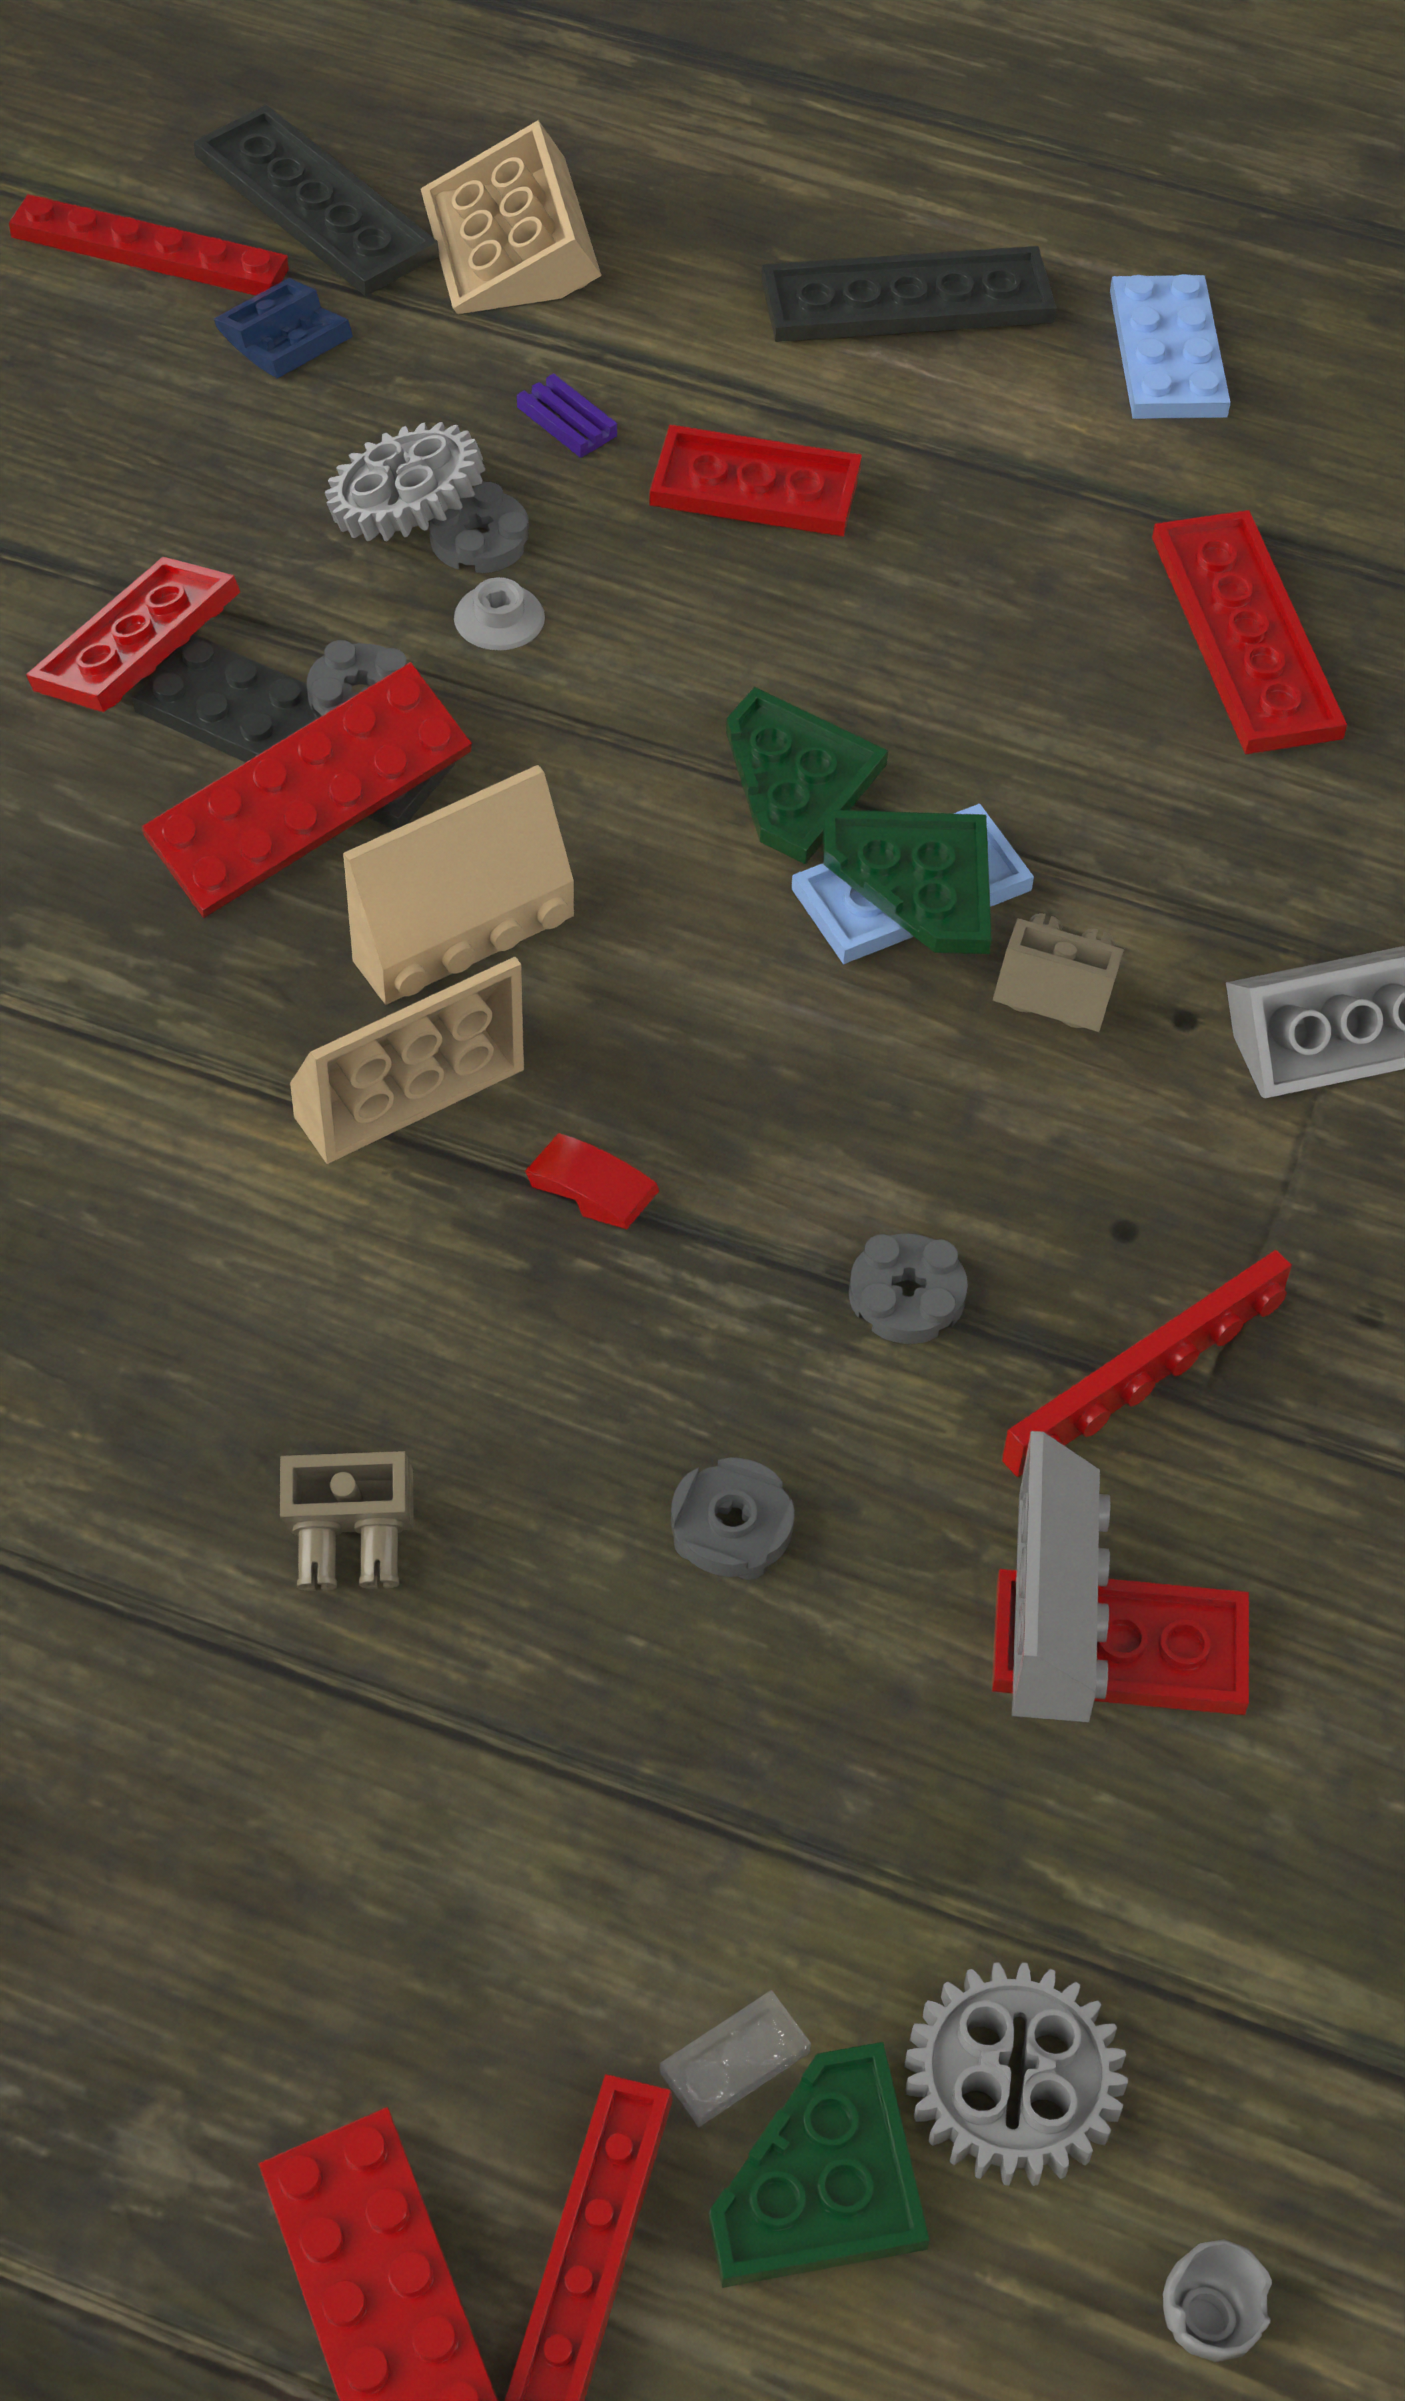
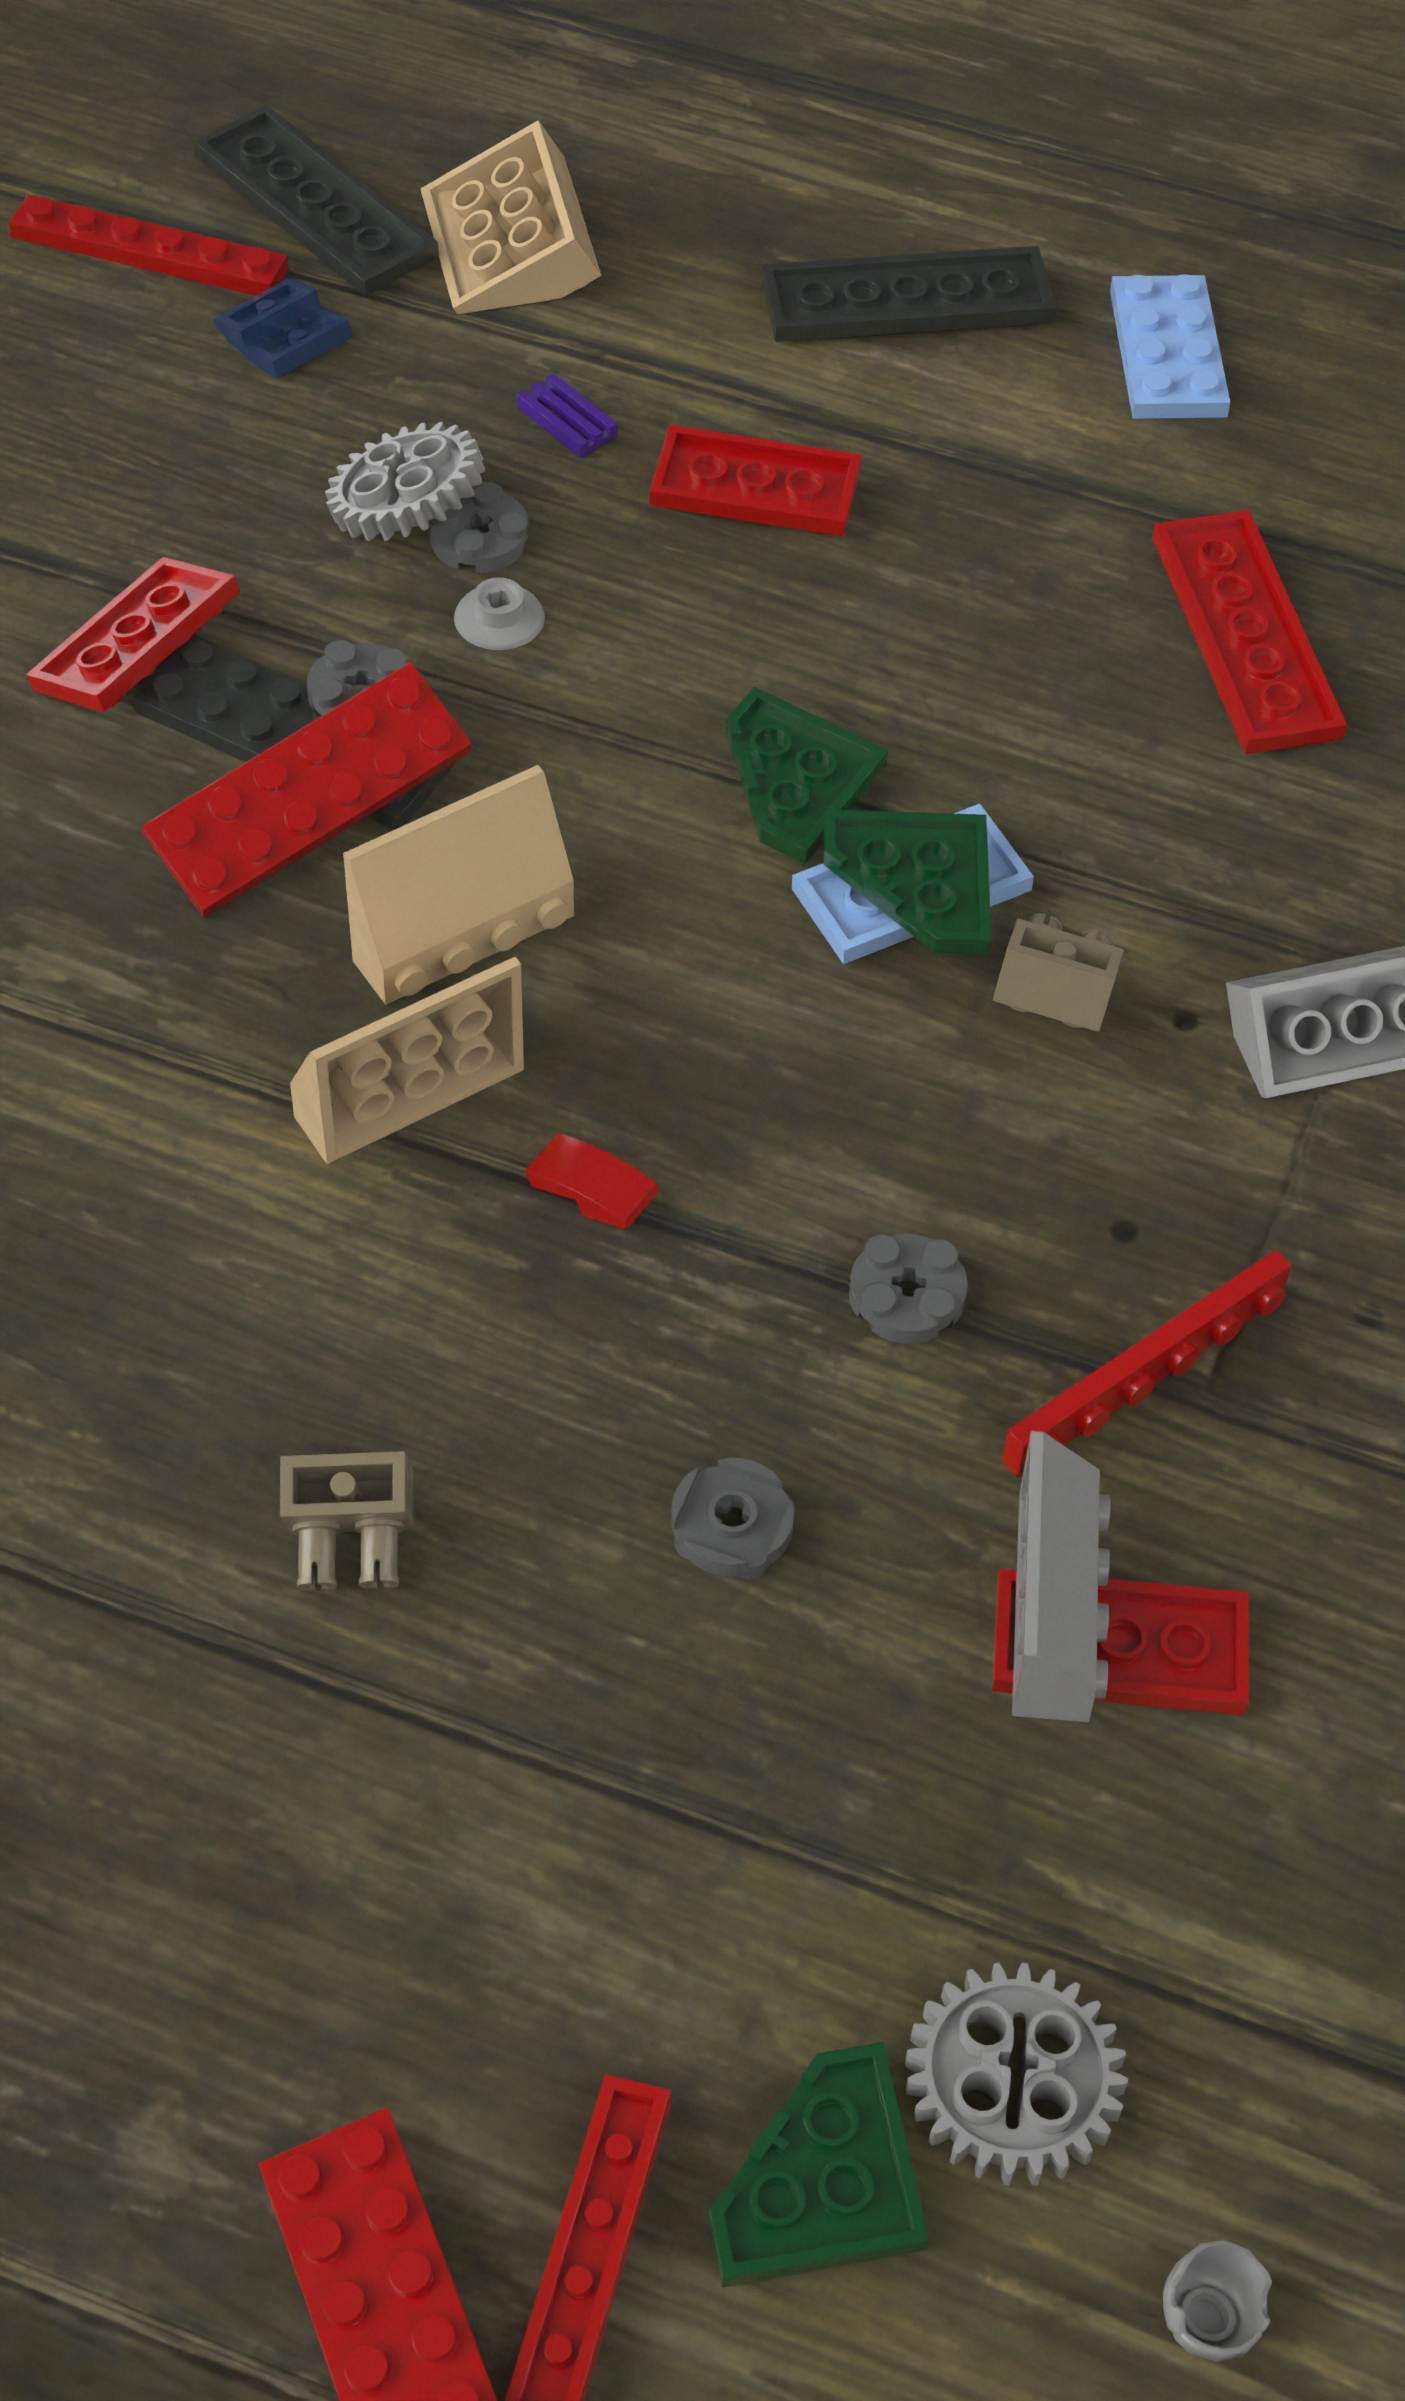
(735, 2058): clear plate -> none

